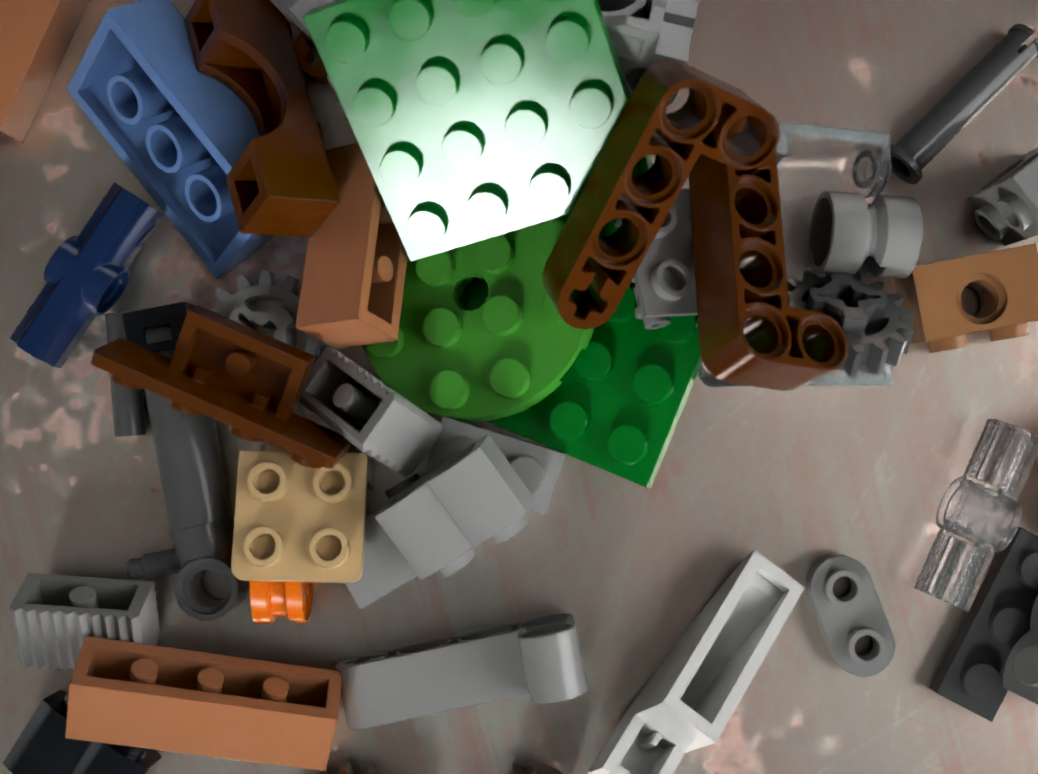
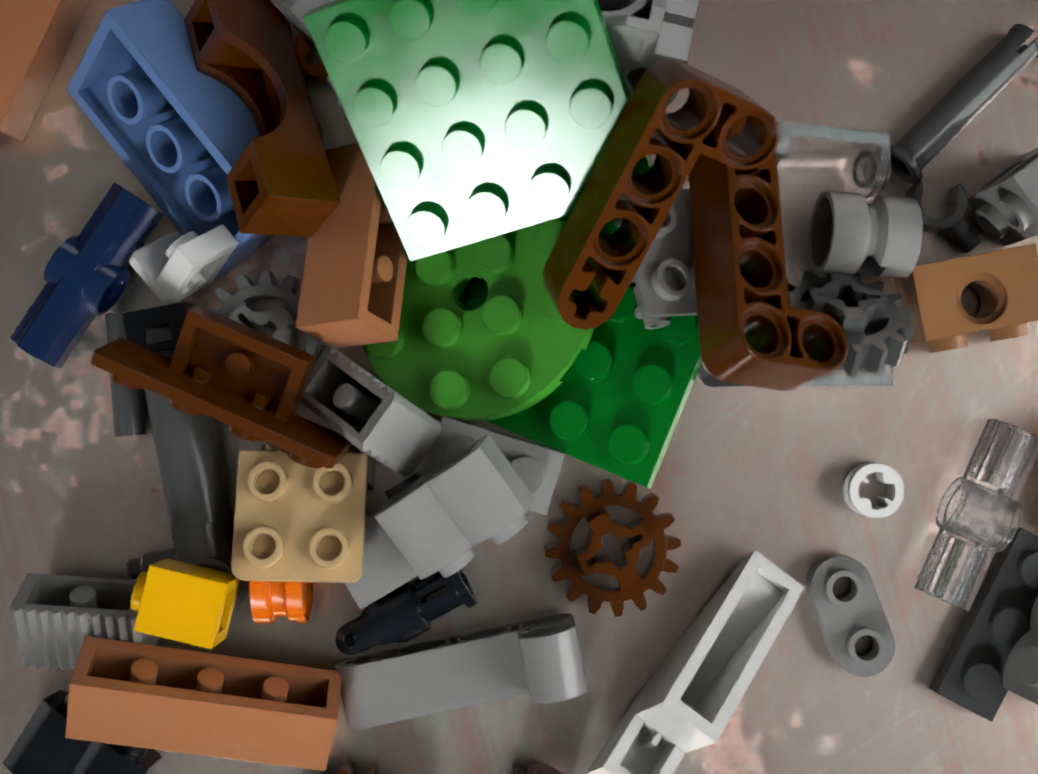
(184, 263): none -> white bracket
(184, 602): none -> yellow brick
(405, 612): none -> black piece
(639, 535): none -> reddish brown gear
(883, 474): none -> white bush
(954, 223): none -> dark grey piece

